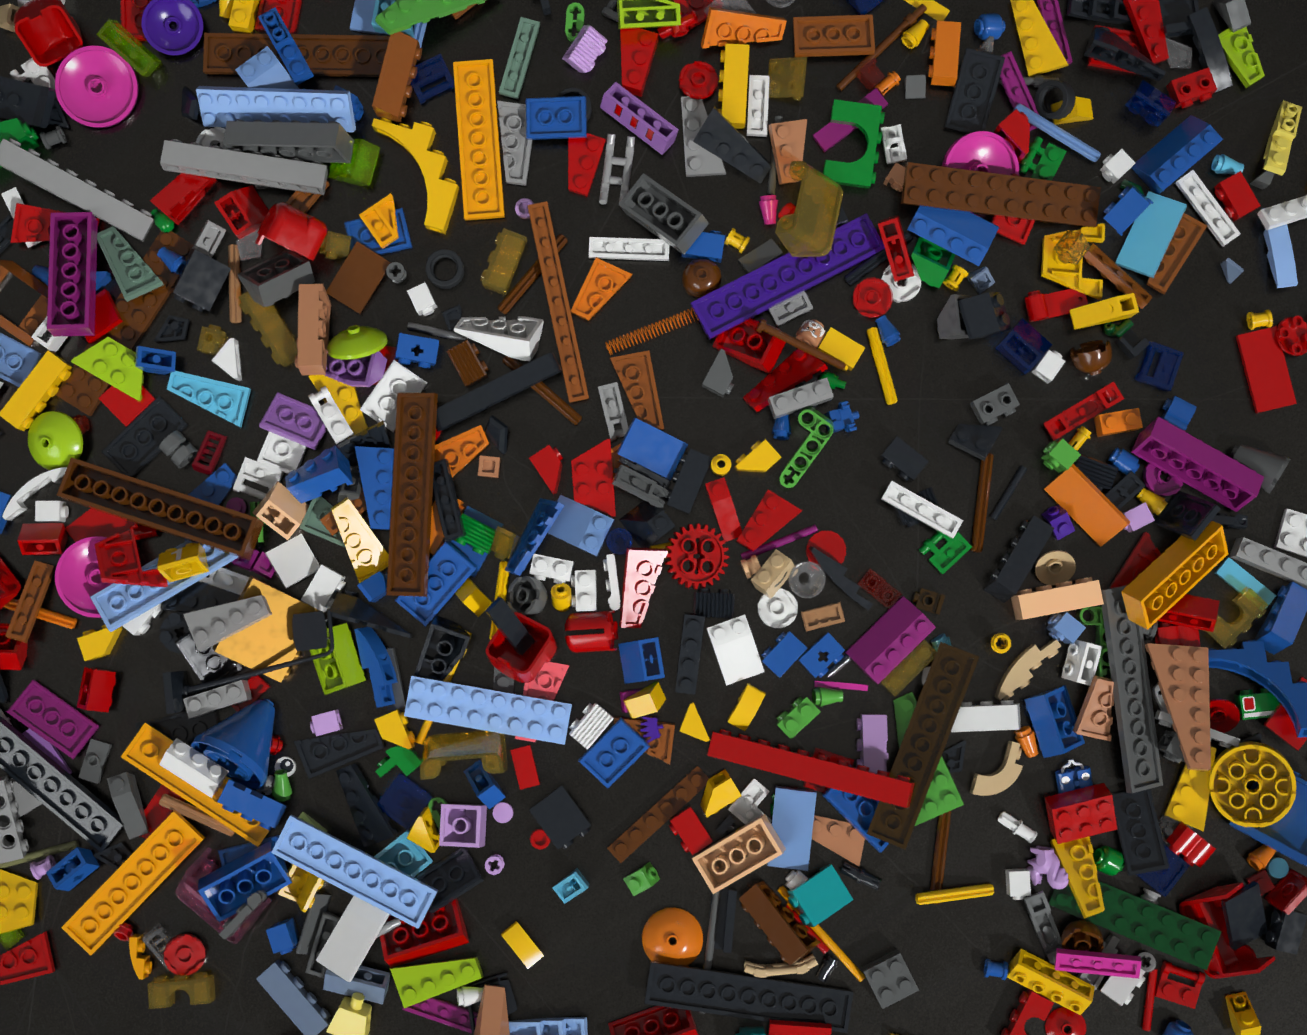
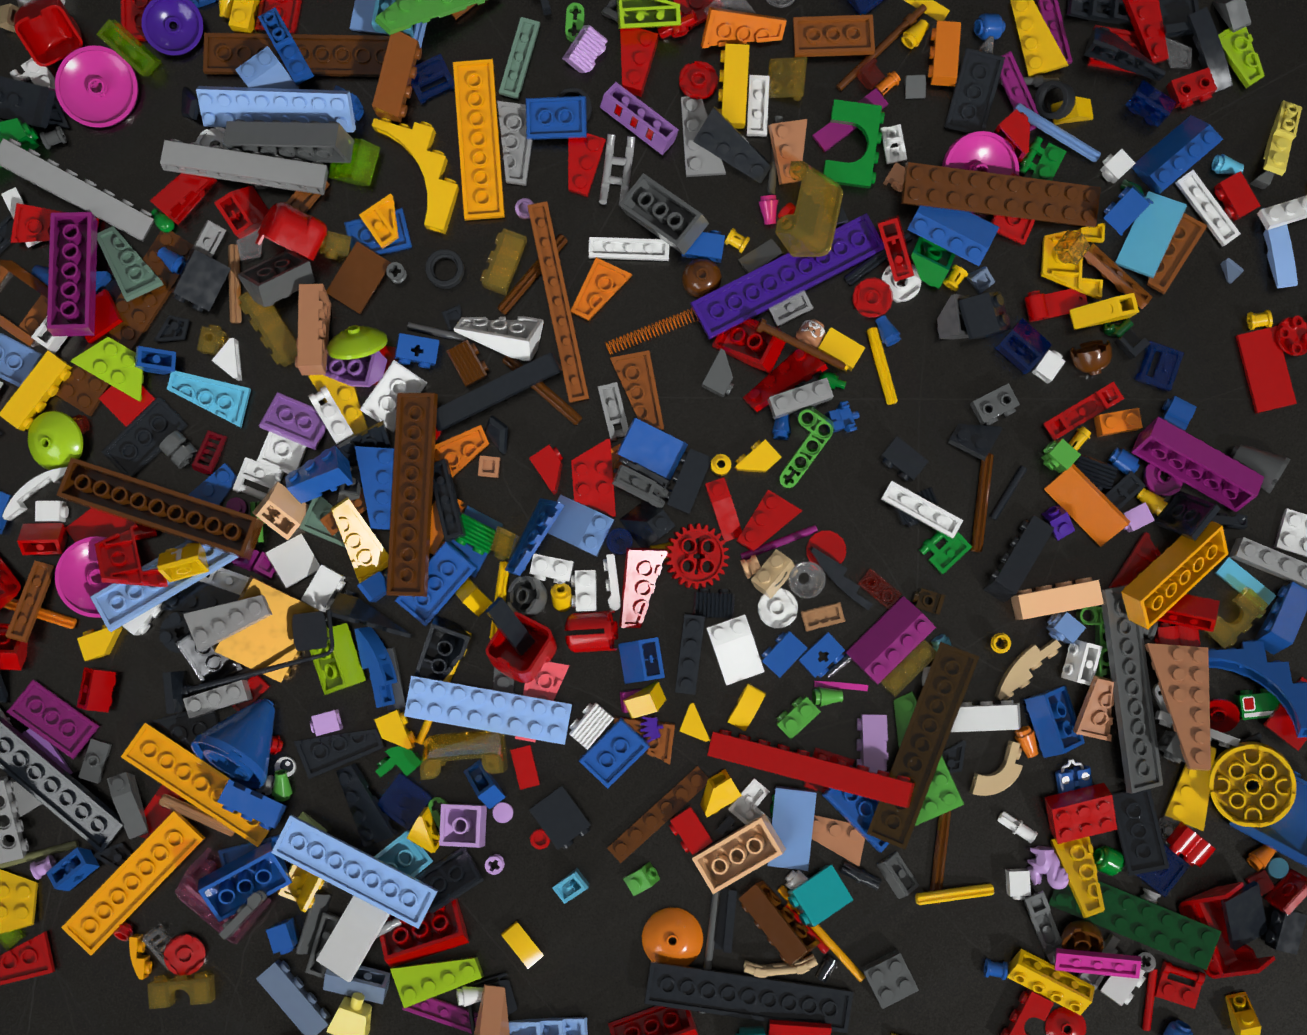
(193, 767): white brick -> none
(422, 299): white brick -> none
(897, 875): none -> dark grey slope
(1058, 573): tan dish -> none

